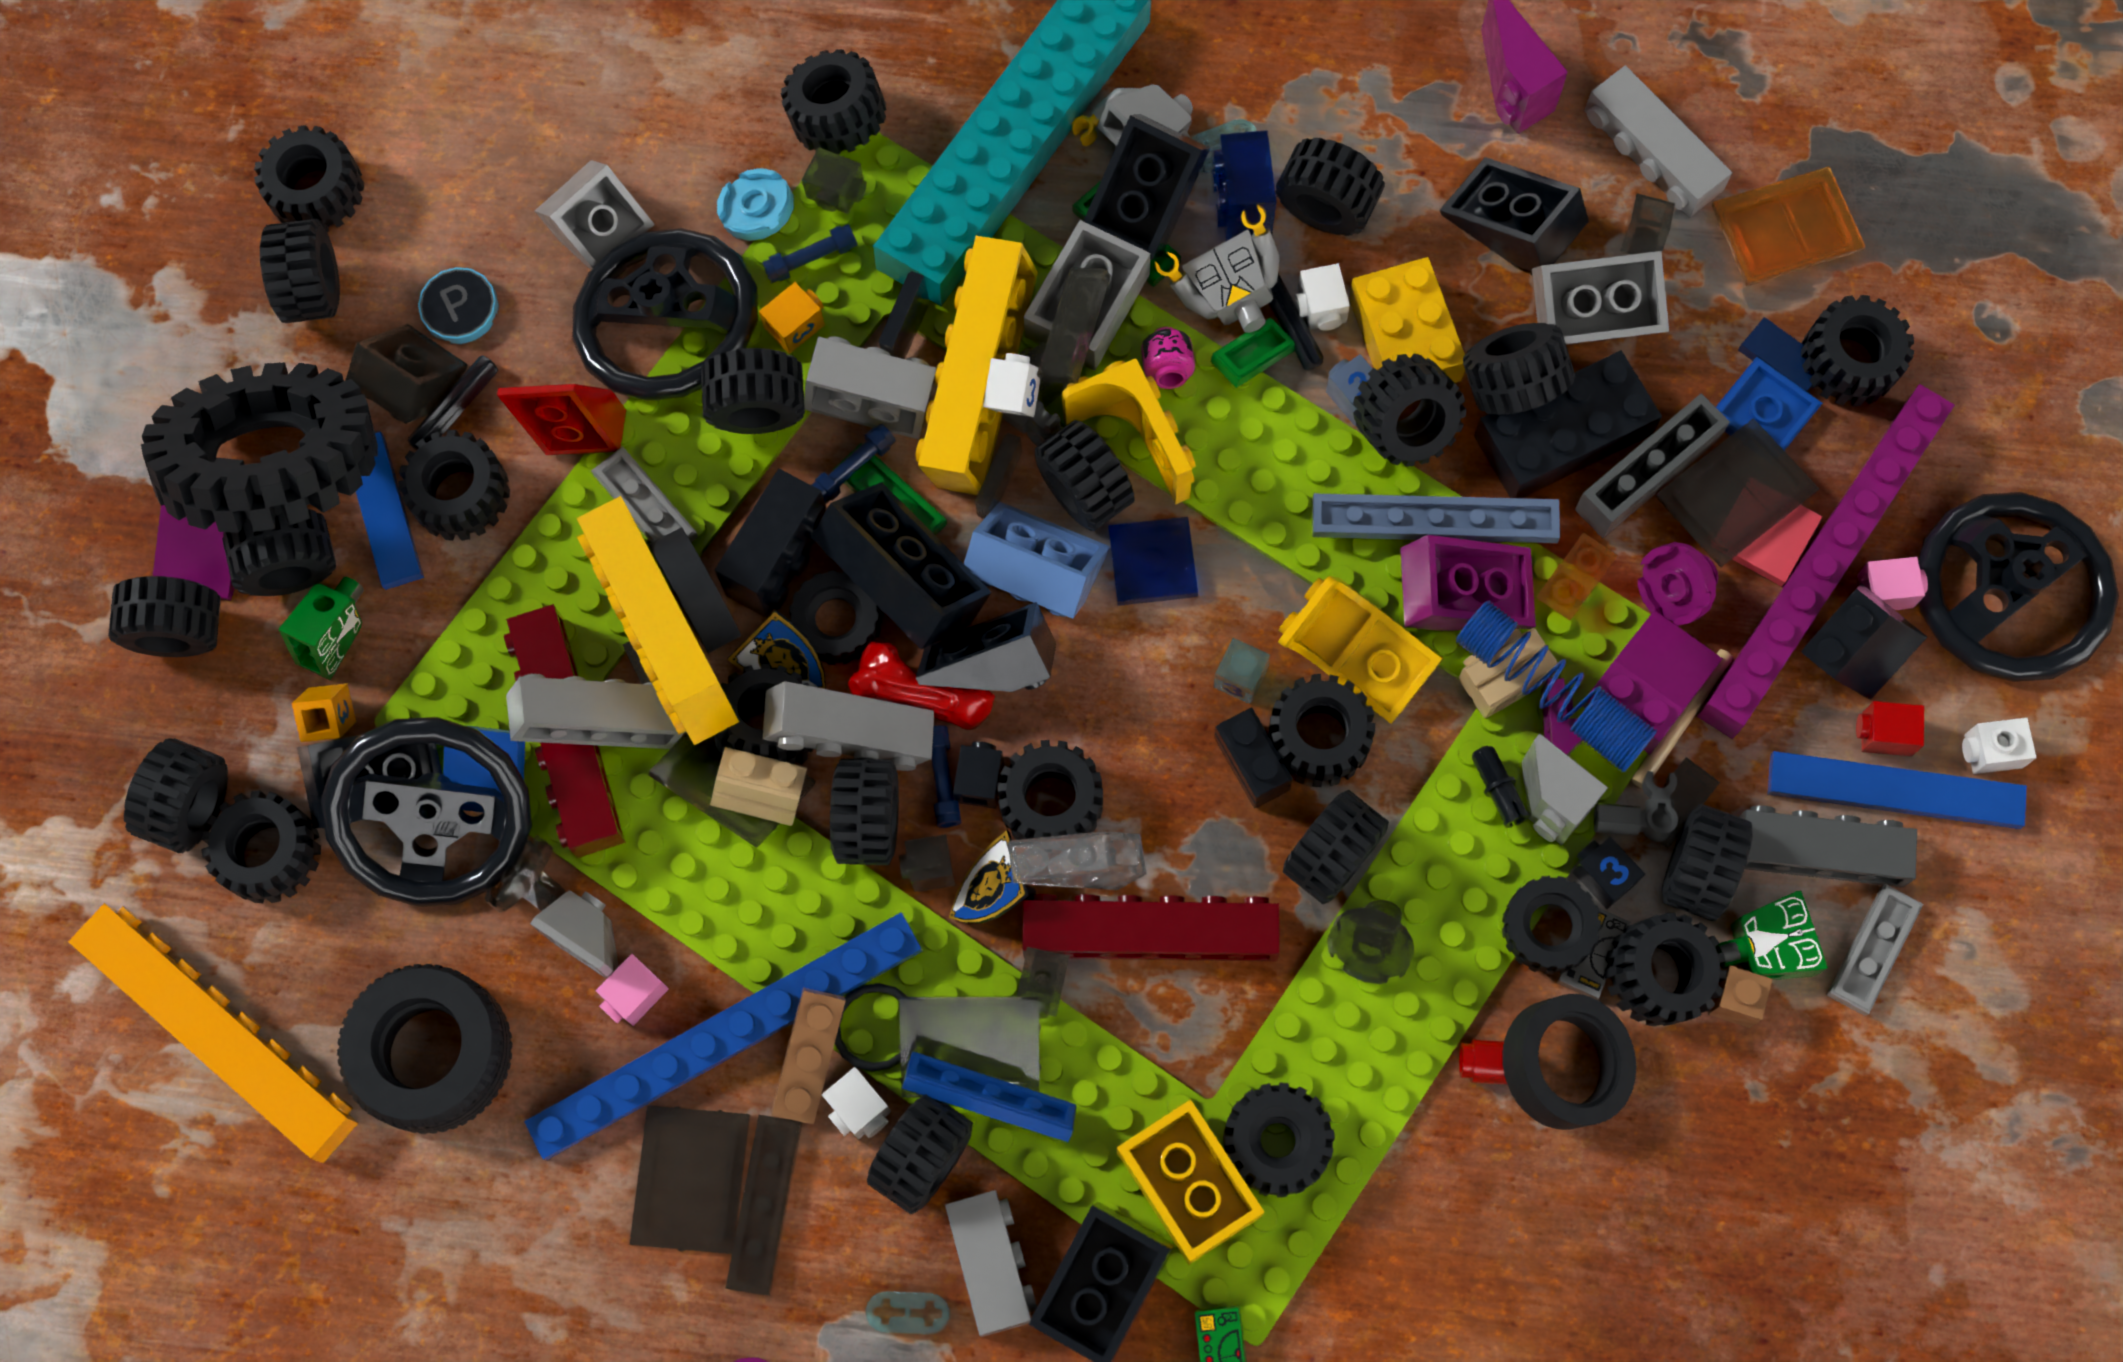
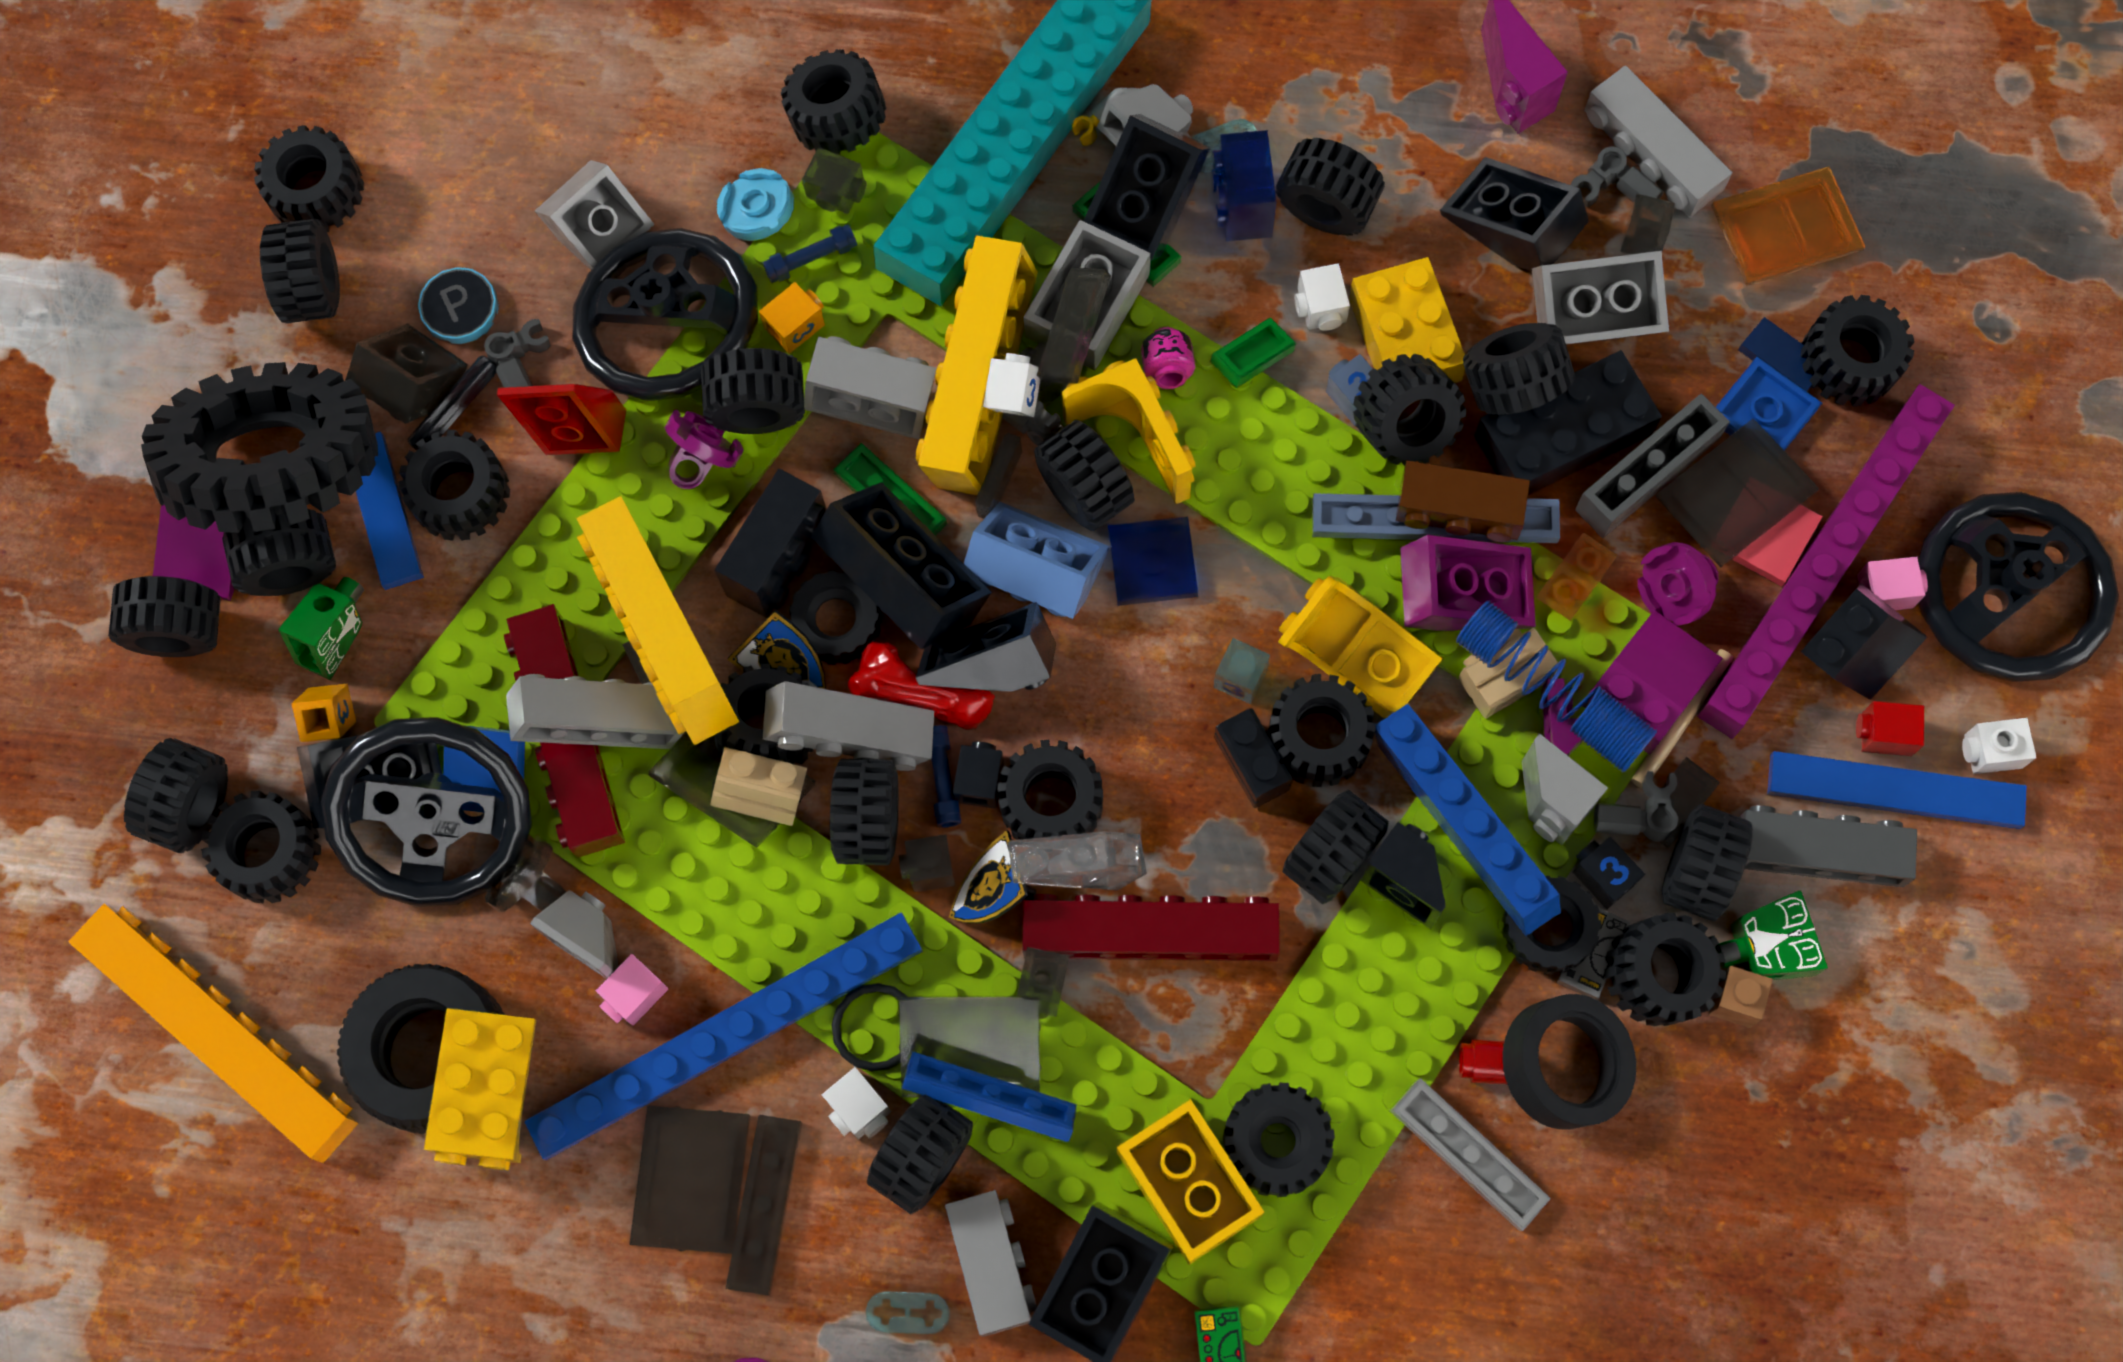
(480, 1088): none -> yellow bracket
(507, 348): none -> dark grey bar
(645, 501): light grey tile -> none
(695, 590): black tyre -> none
(700, 444): none -> magenta tile
(808, 1056): medium nougat plate -> none
(877, 442): dark blue bar -> none
(905, 316): black tile -> none
(1230, 278): light grey torso -> none
(1295, 326): black axle -> none
(1372, 942): clear smoke tile -> none
(1408, 874): none -> black slope
(1462, 501): none -> reddish brown brick
(1468, 820): none -> blue brick
(1470, 1154): none -> light grey tile
(1499, 786): black axle -> none
(1610, 169): none -> dark grey bar
(1874, 949): light grey tile -> none

